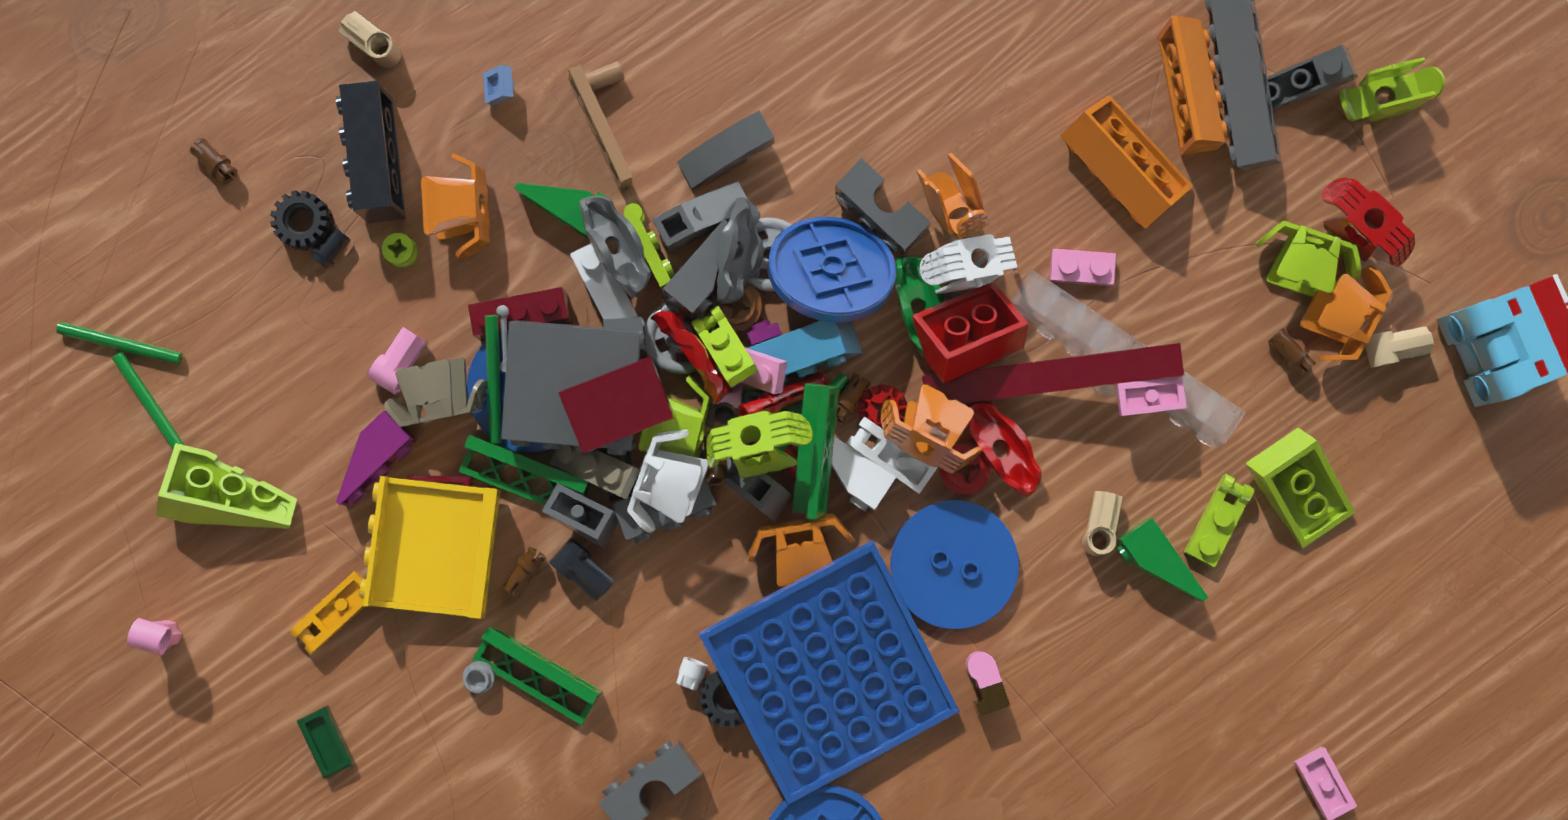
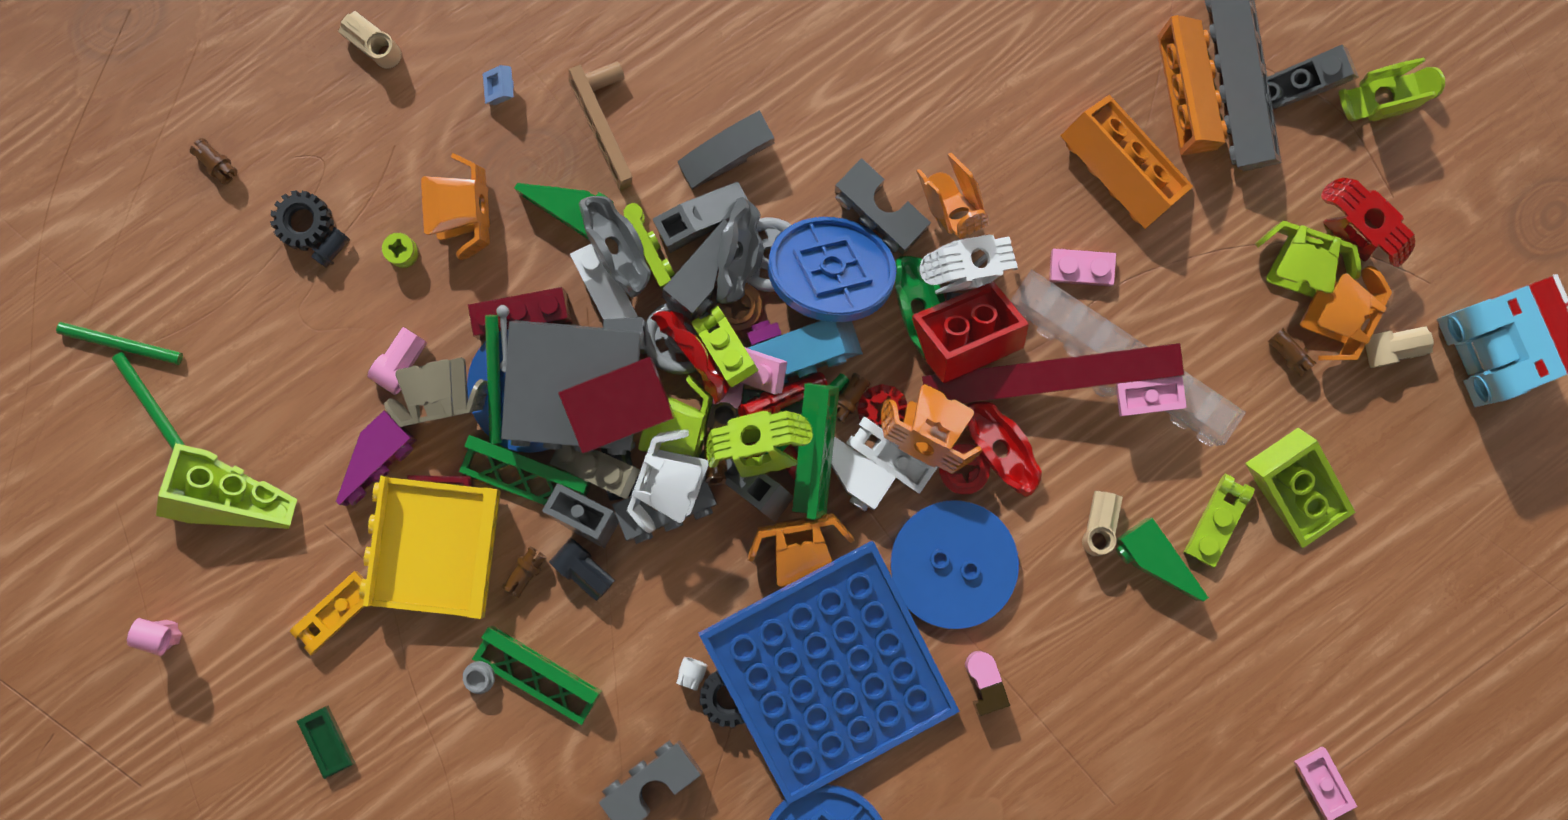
(371, 152): black brick -> none

